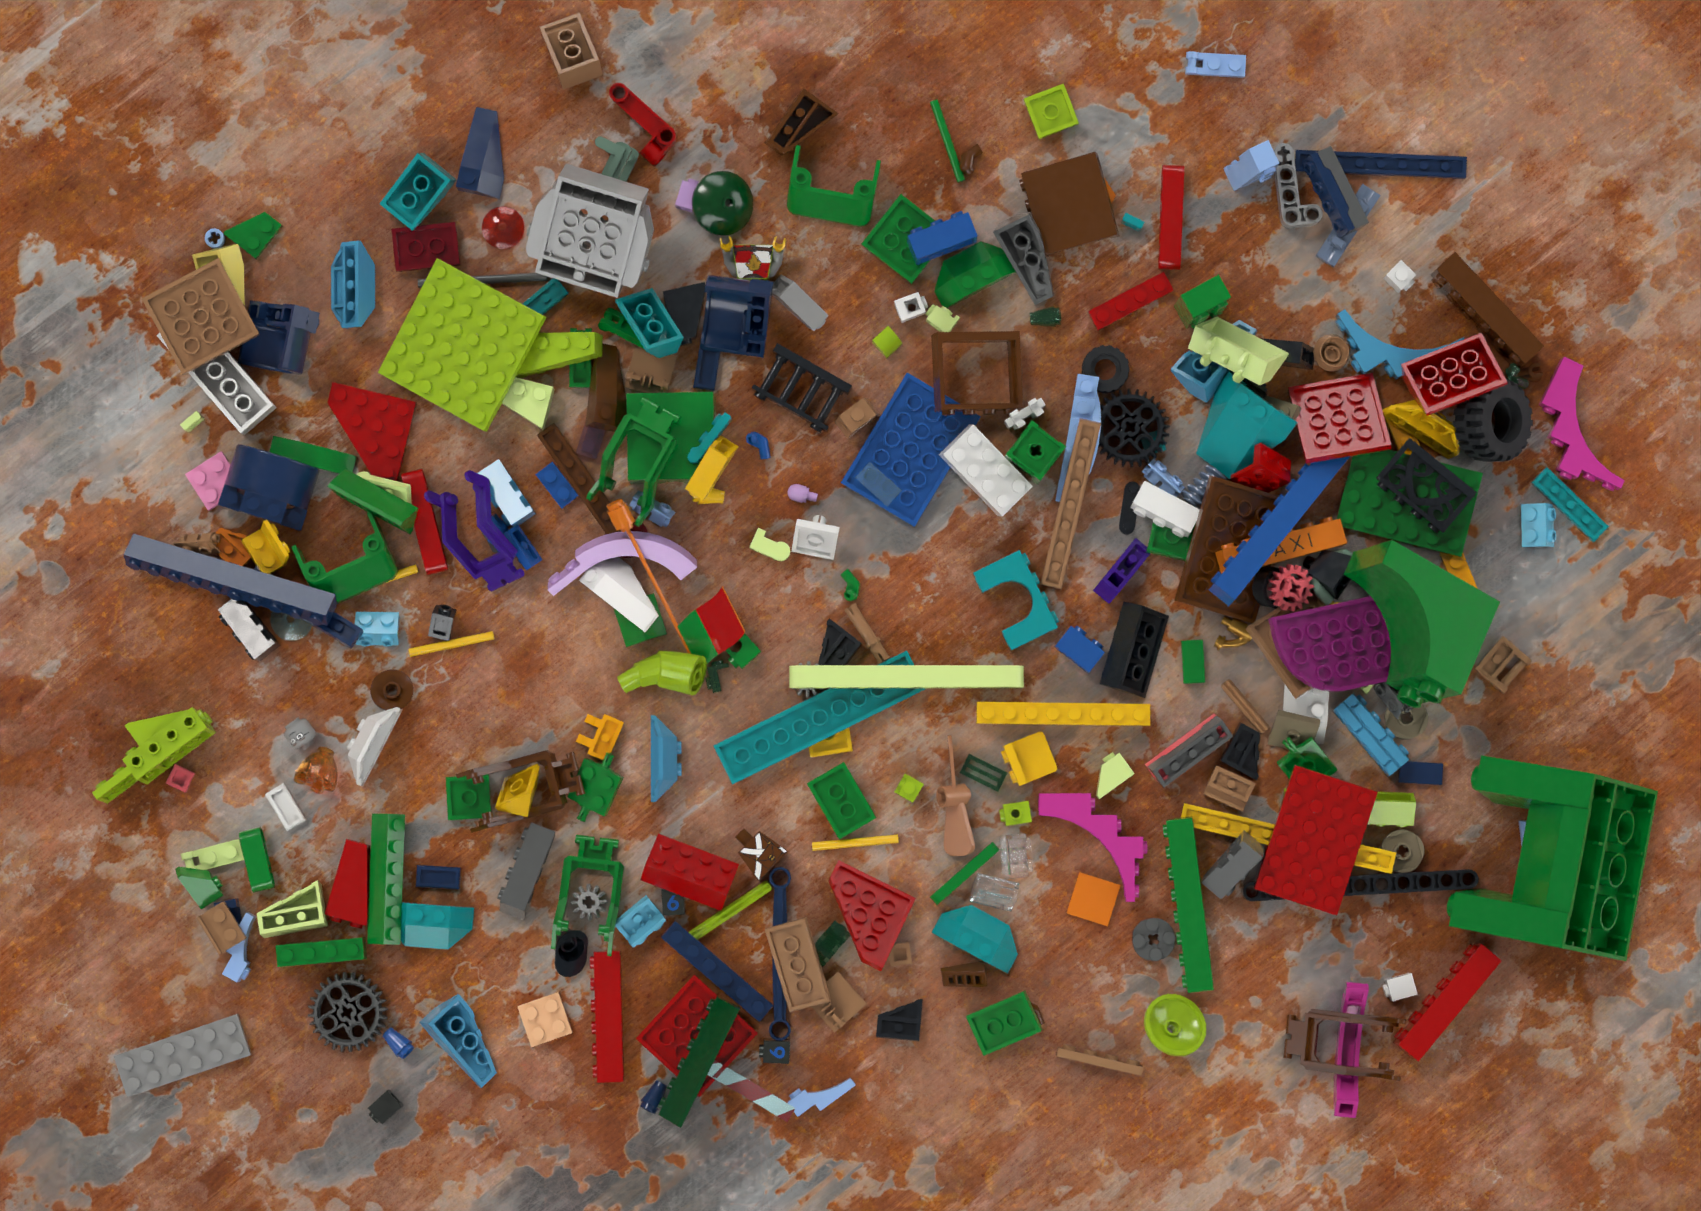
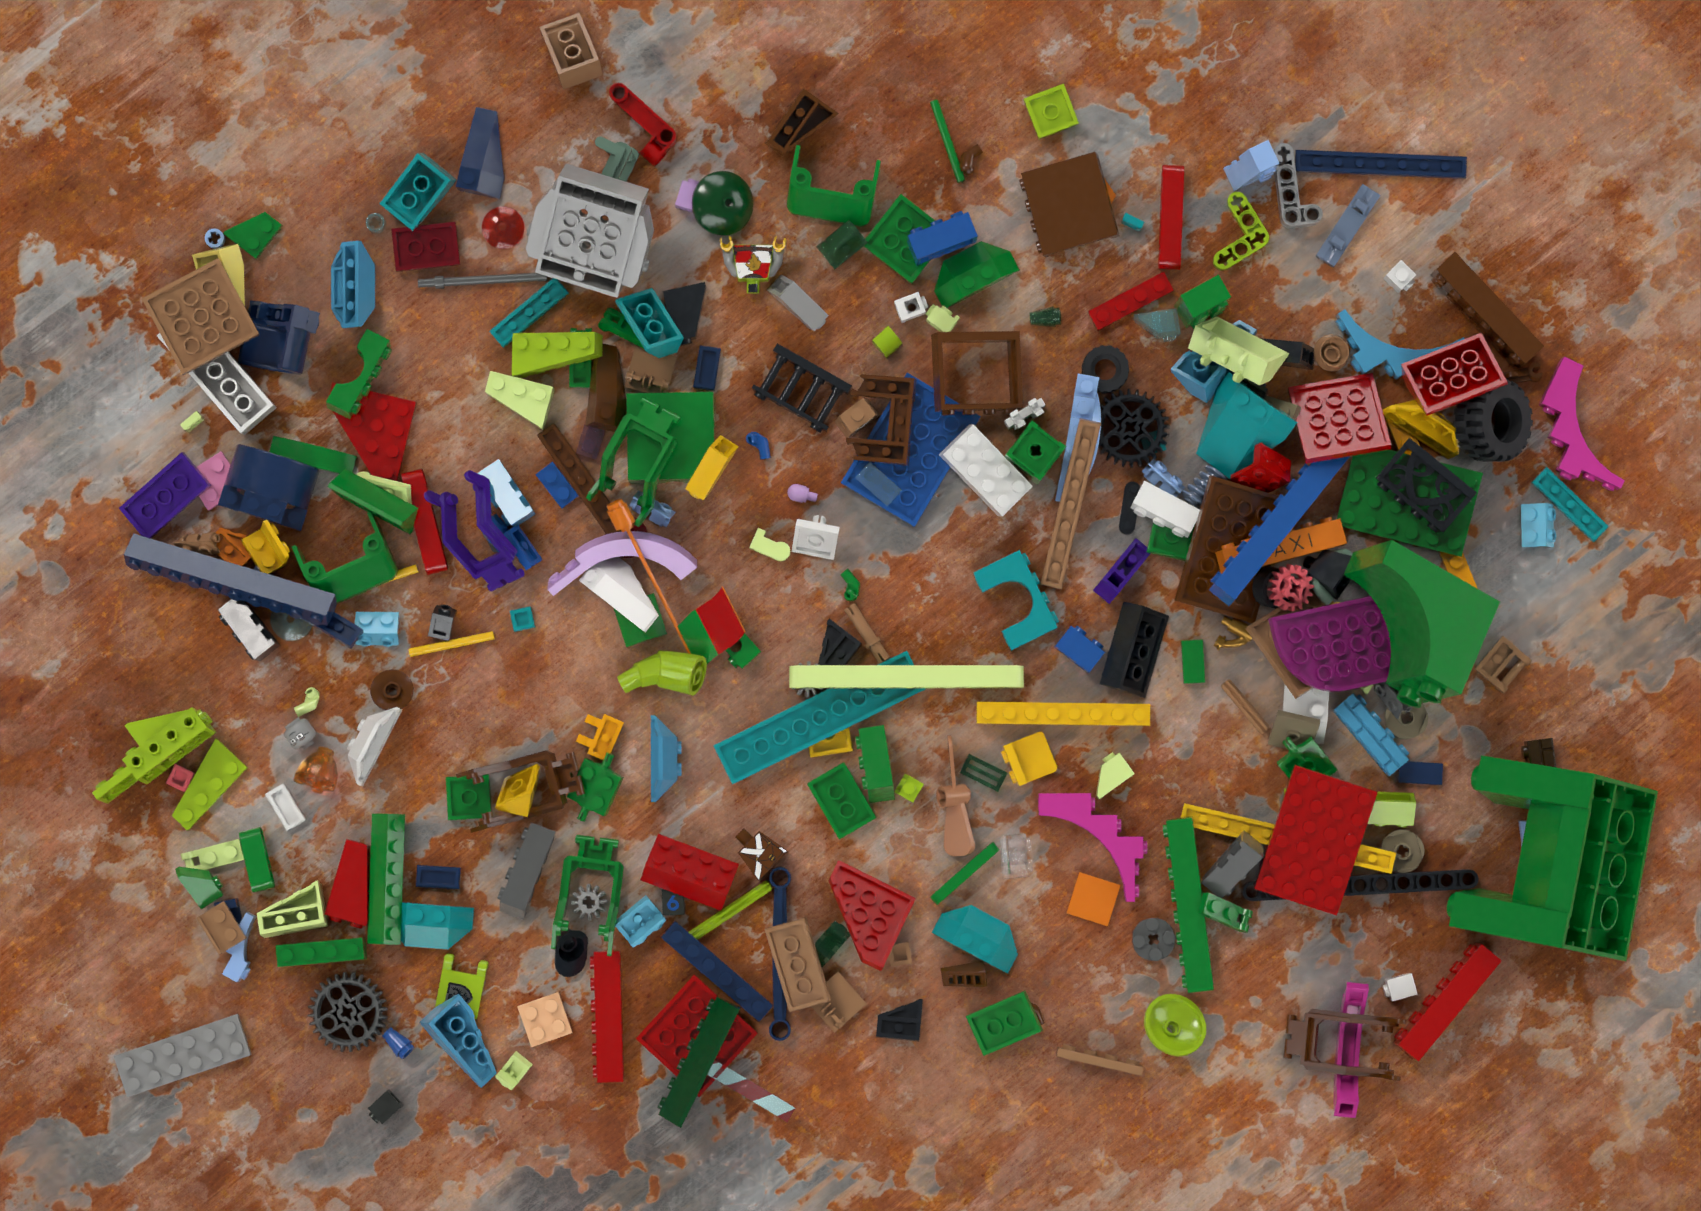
(165, 496): none -> dark purple plate
(211, 781): none -> lime wing
(310, 703): none -> yellowish green arm
(346, 397): none -> green arch
(380, 218): none -> clear light blue bush
(462, 345): lime plate -> none
(465, 984): none -> lime flag
(513, 1070): none -> yellowish green bracket
(522, 619): none -> teal tile
(653, 1097): dark blue cone -> none
(706, 440): teal hinge -> none
(713, 679): clear green bracket -> none
(714, 496): yellow cone -> none
(734, 309): dark blue piece -> none
(775, 1051): pearl dark grey brick -> none
(804, 1100): light blue slope -> none
(841, 244): none -> clear green brick
(855, 842): yellow bar -> none
(875, 764): none -> green wedge
(902, 395): none -> reddish brown wedge
(994, 892): clear brick -> none
(1015, 813): lime brick -> none
(1025, 250): dark grey wedge -> none
(1160, 324): none -> clear light blue slope
(1189, 750): dark grey piece -> none
(1216, 64): light blue plate -> none
(1225, 912): none -> green plate
(1229, 788): medium nougat plate -> none
(1243, 751): black wing -> none
(1249, 231): none -> lime beam
(1335, 192): dark blue piece -> none
(1511, 373): clear green arm -> none
(1539, 752): none -> dark brown brick

